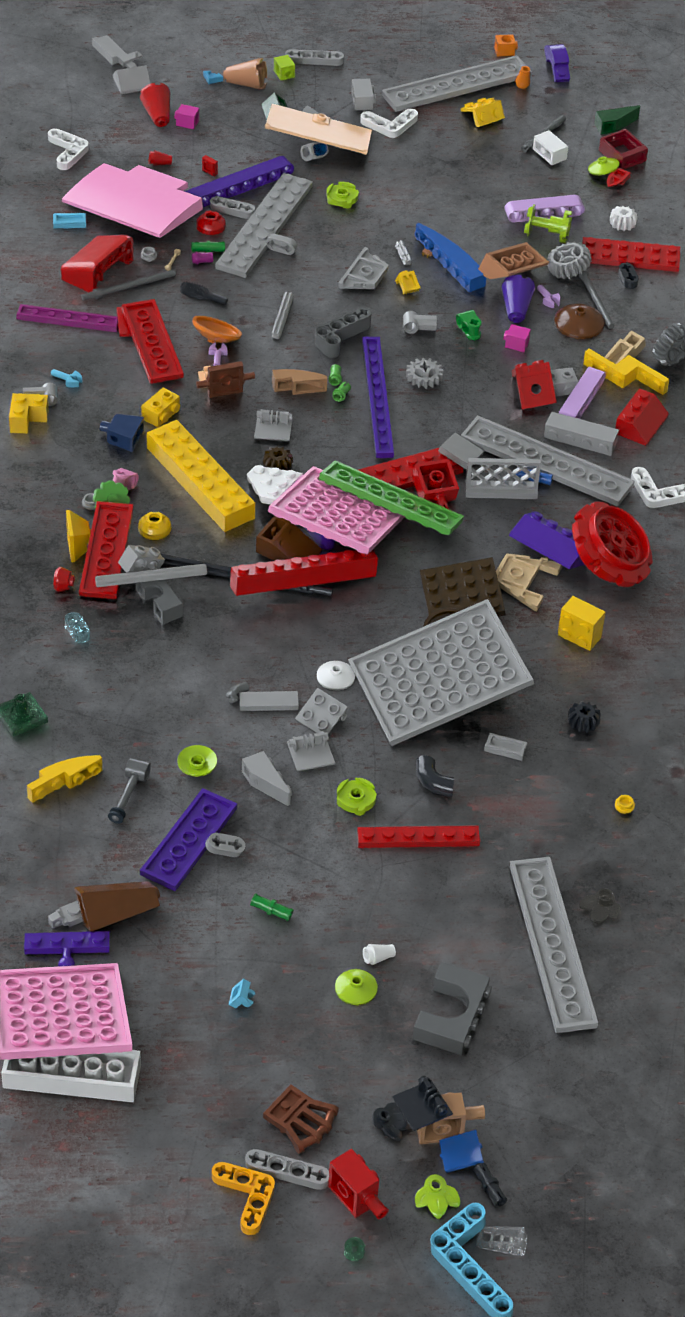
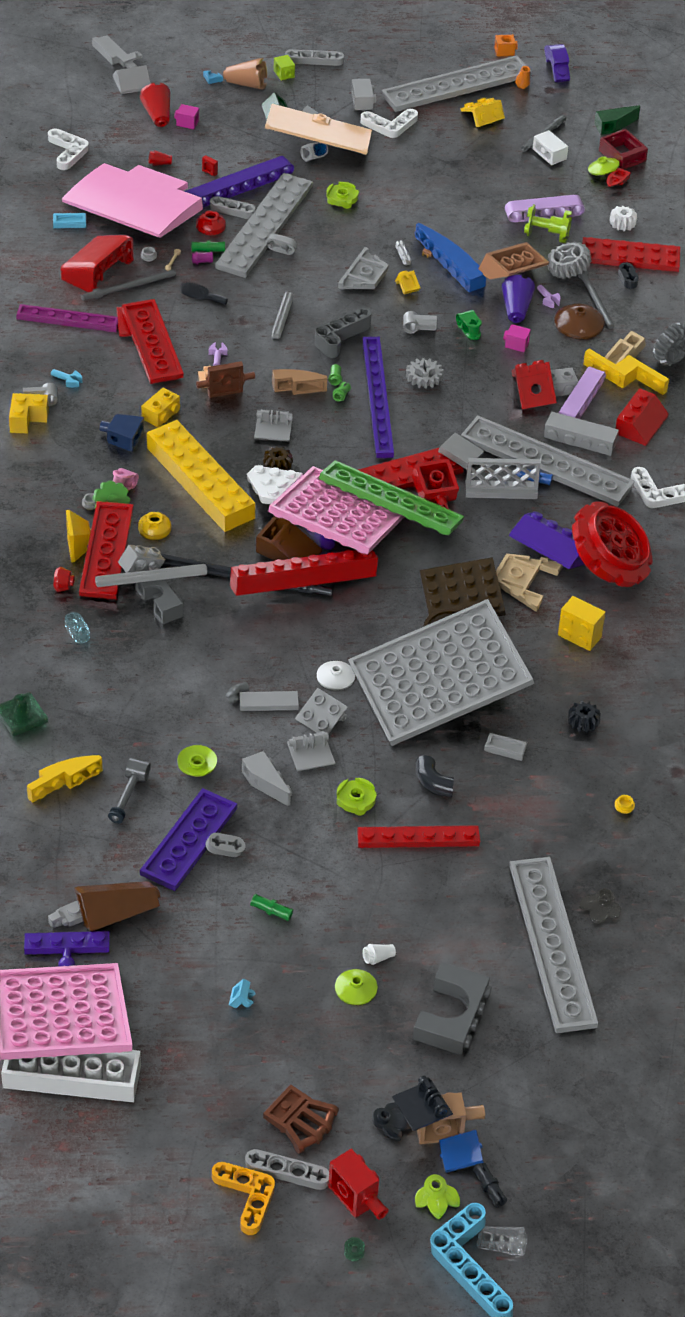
(216, 330): orange dish -> none

